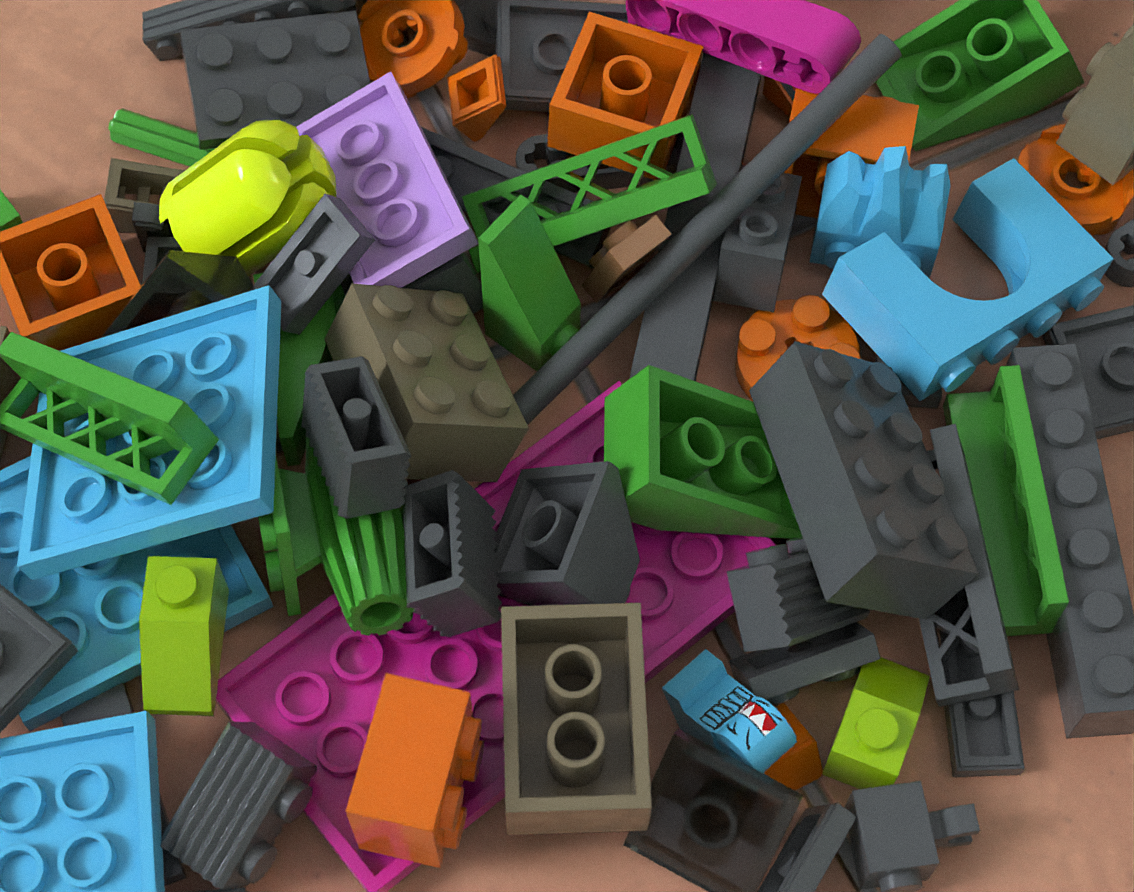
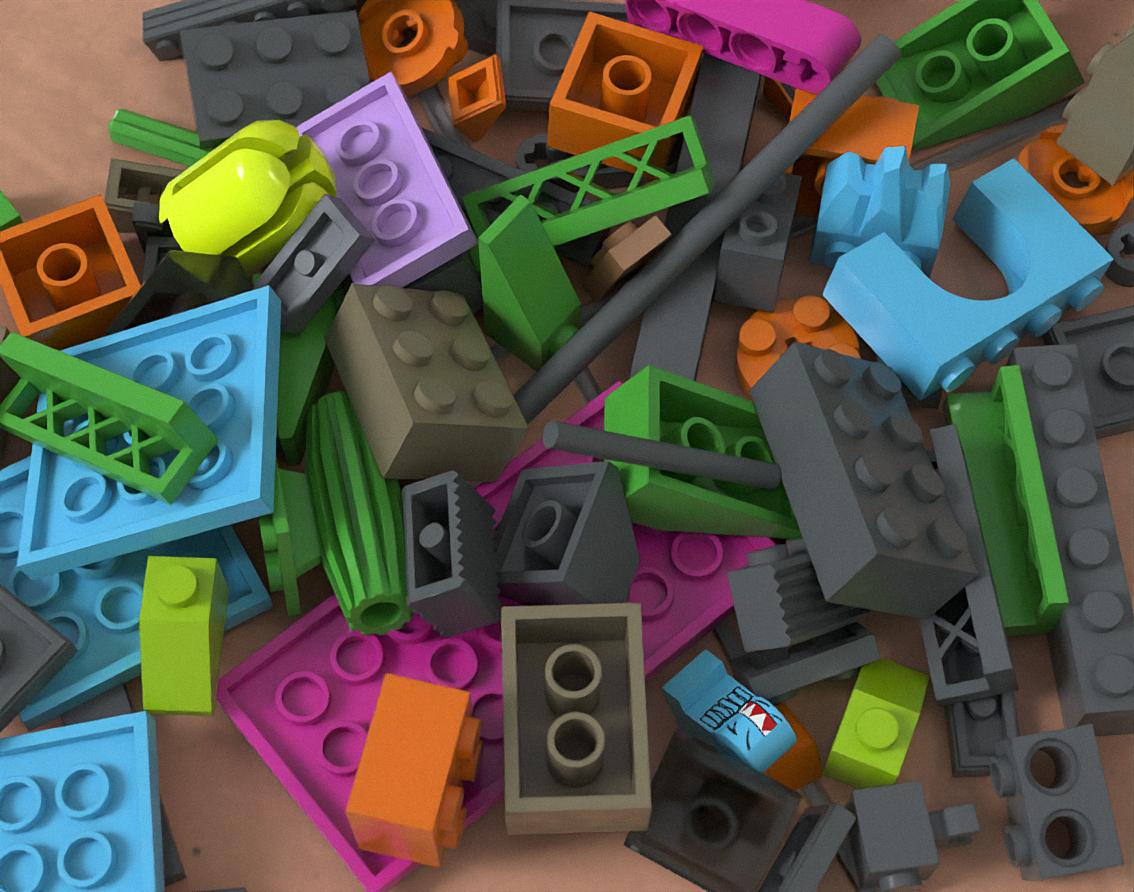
(239, 806): dark grey brick -> none
(355, 437): dark grey brick -> none
(660, 455): none -> dark grey bar
(1074, 798): none -> dark grey brick

